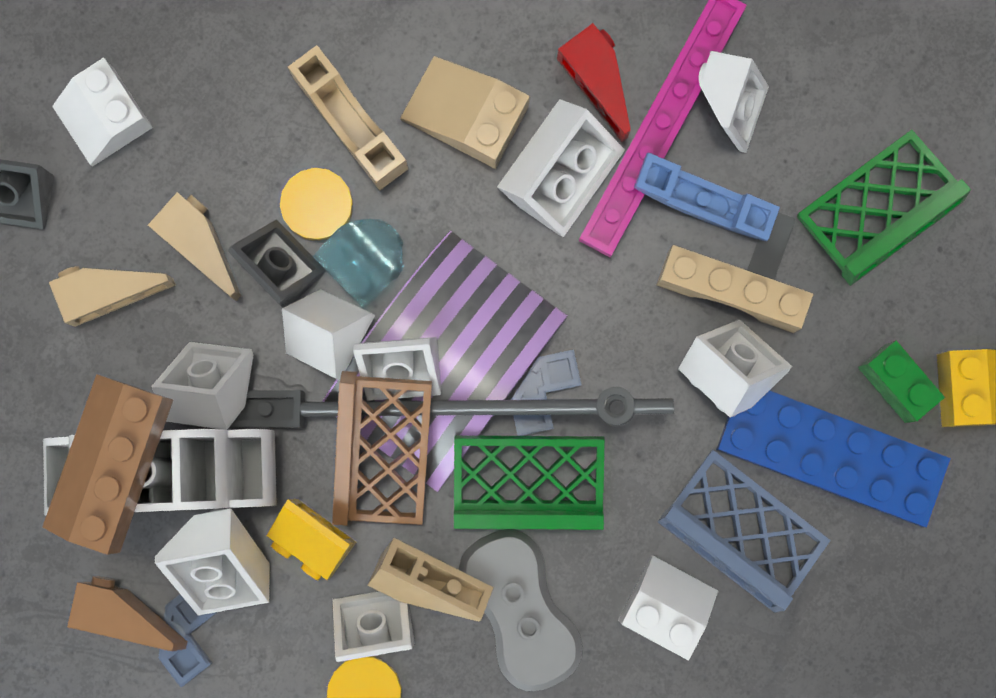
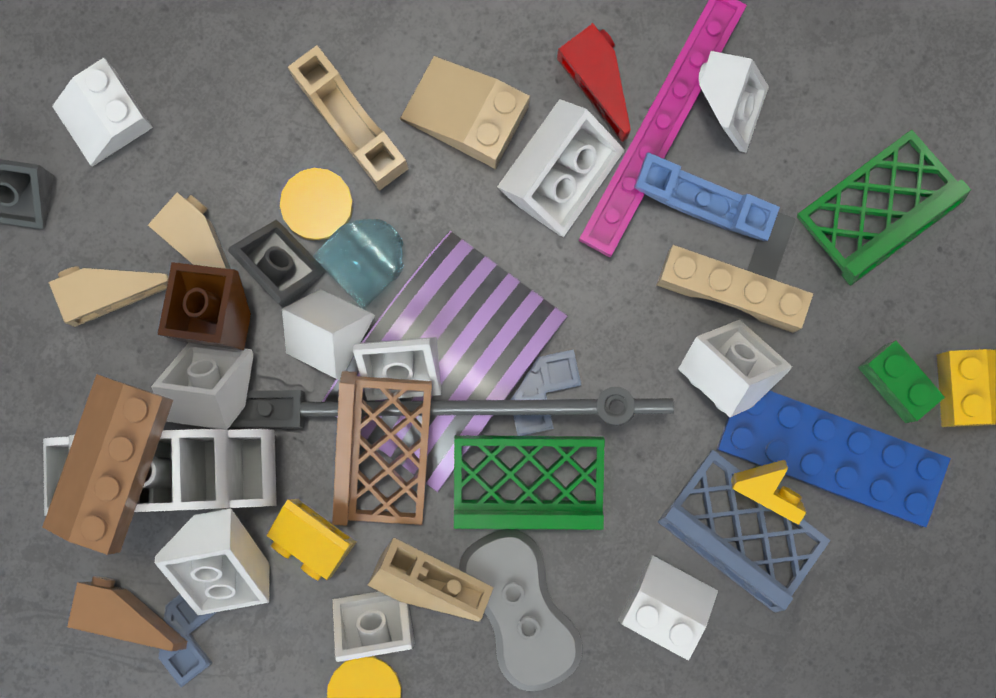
(205, 307): none -> reddish brown slope
(761, 486): none -> yellow slope

